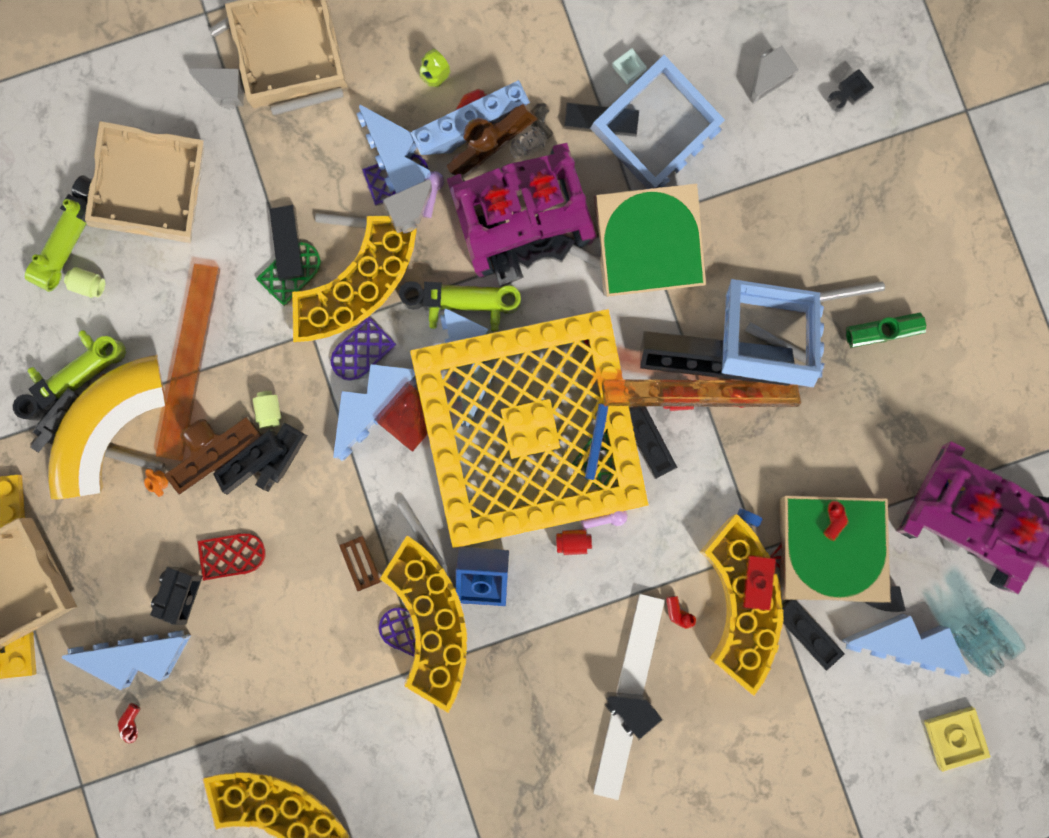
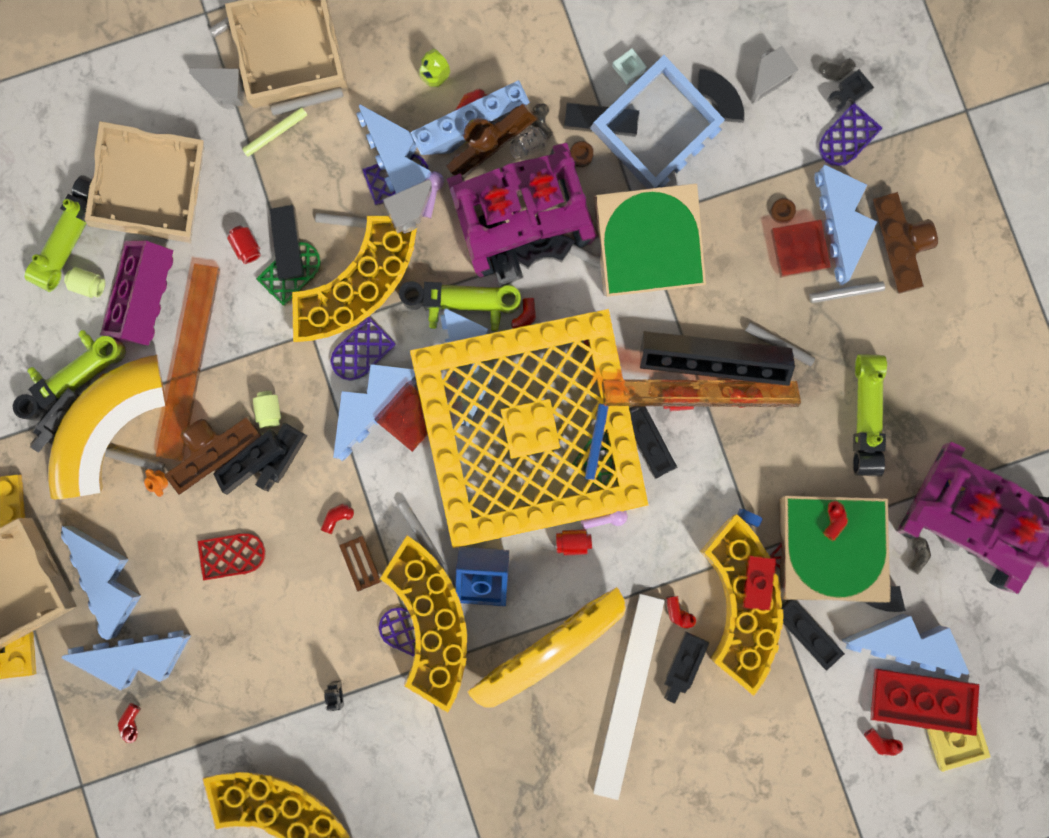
(98, 574): none -> light blue slope
(137, 292): none -> magenta slope
(175, 595): black brick -> none
(244, 244): none -> red brick
(274, 132): none -> yellowish green bar
(334, 696): none -> black plate
(336, 514): none -> red arm
(528, 316): none -> red arm
(550, 651): none -> yellow brick
(582, 153): none -> reddish brown tile
(635, 711): black slope -> none
(684, 666): none -> black hinge
(722, 95): none -> black tile
(779, 298): light blue window -> none
(783, 210): none -> reddish brown tile
(800, 248): none -> clear red plate
(836, 72): none -> clear smoke arm
(847, 228): none -> light blue slope
(869, 440): none -> lime piece
(877, 128): none -> dark purple window
(883, 746): none -> red arm
(899, 328): green piece -> none
(904, 241): none -> reddish brown plate
(921, 554): none -> clear smoke arm
(925, 702): none -> red tile
(990, 639): clear light blue wheel -> none

